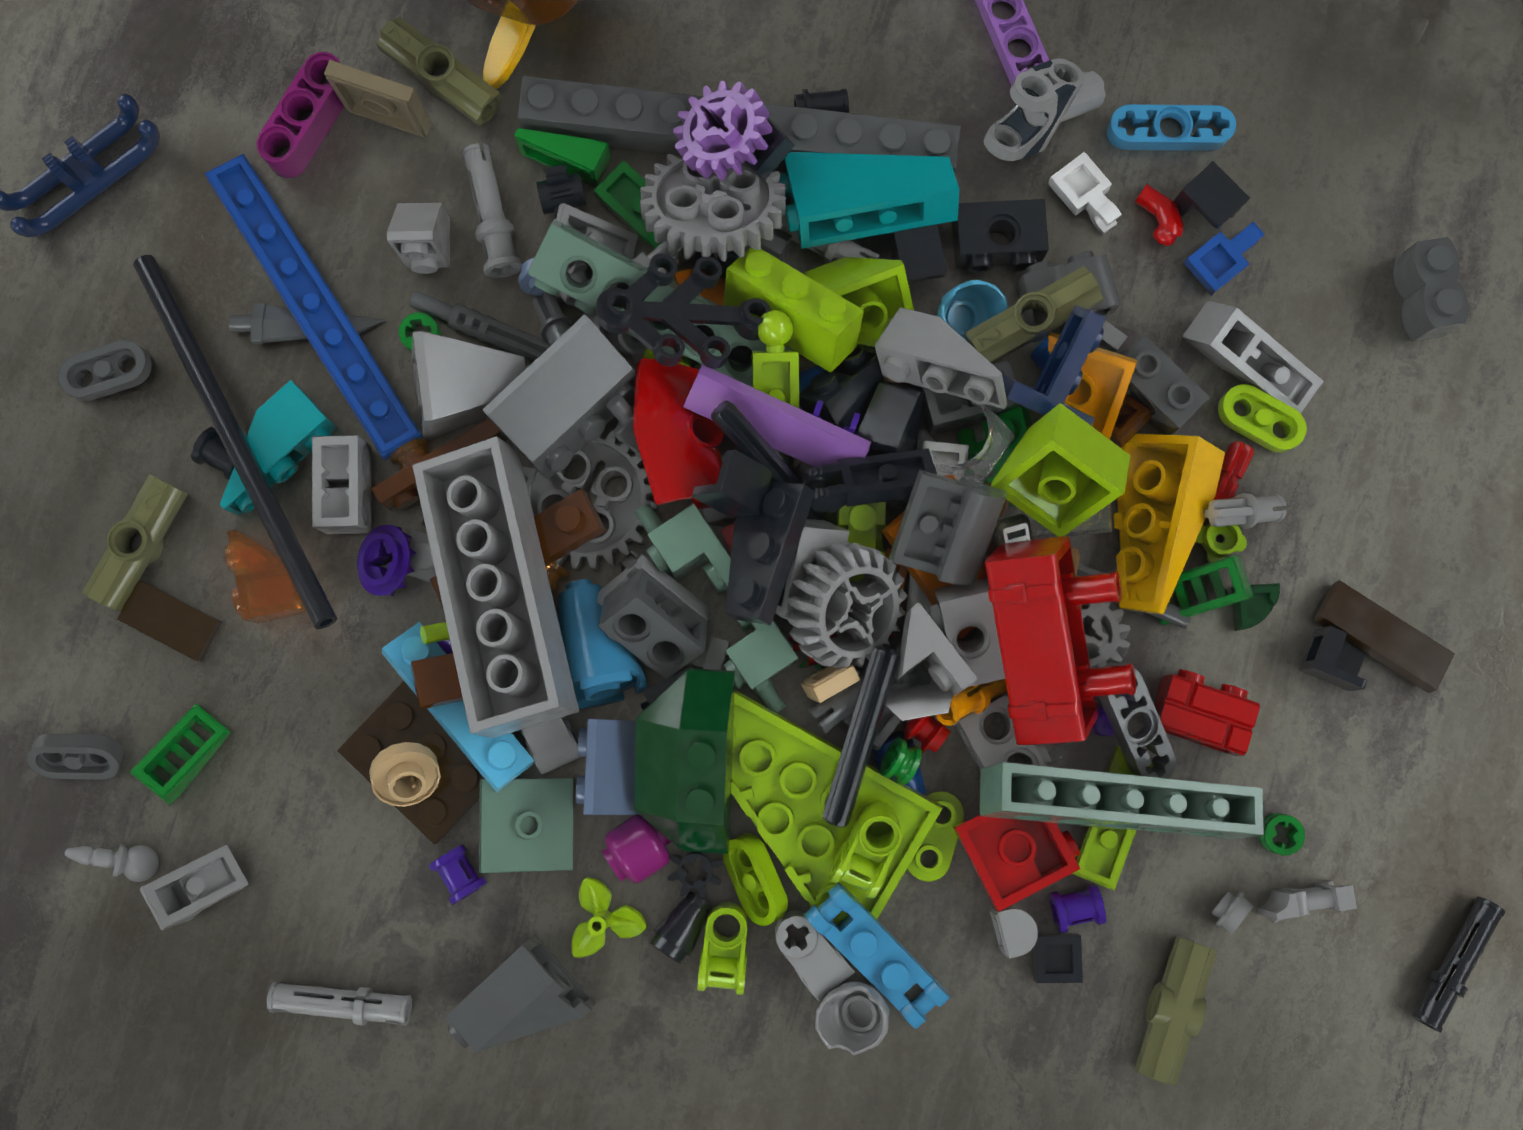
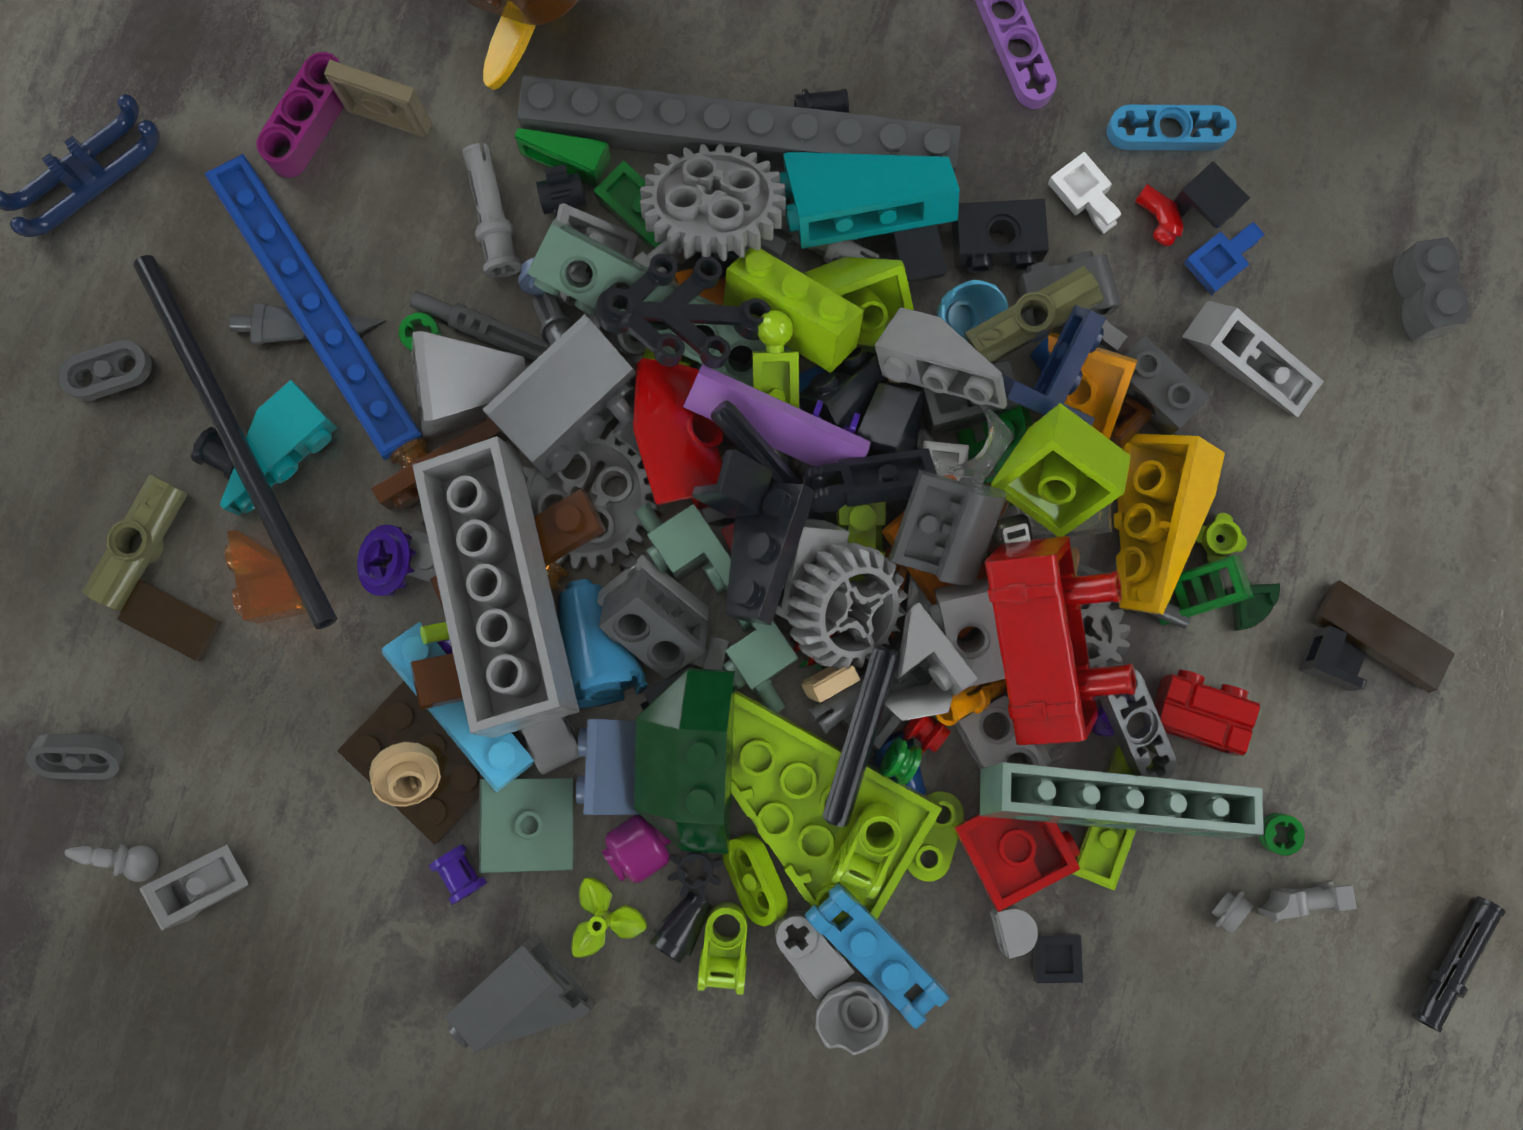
(182, 777): green slope -> none
(339, 1003): light grey pin -> none
(341, 485): light grey brick -> none
(421, 236): light grey slope -> none
(422, 56): olive piece -> none
(714, 149): medium lavender gear -> none
(778, 148): black plate -> none
(1043, 100): light grey connector -> none
(1077, 908): dark purple bush -> none
(1175, 1011): olive piece -> none
(1233, 468): red piece -> none
(1245, 510): light grey axle -> none
(1261, 415): lime plate -> none

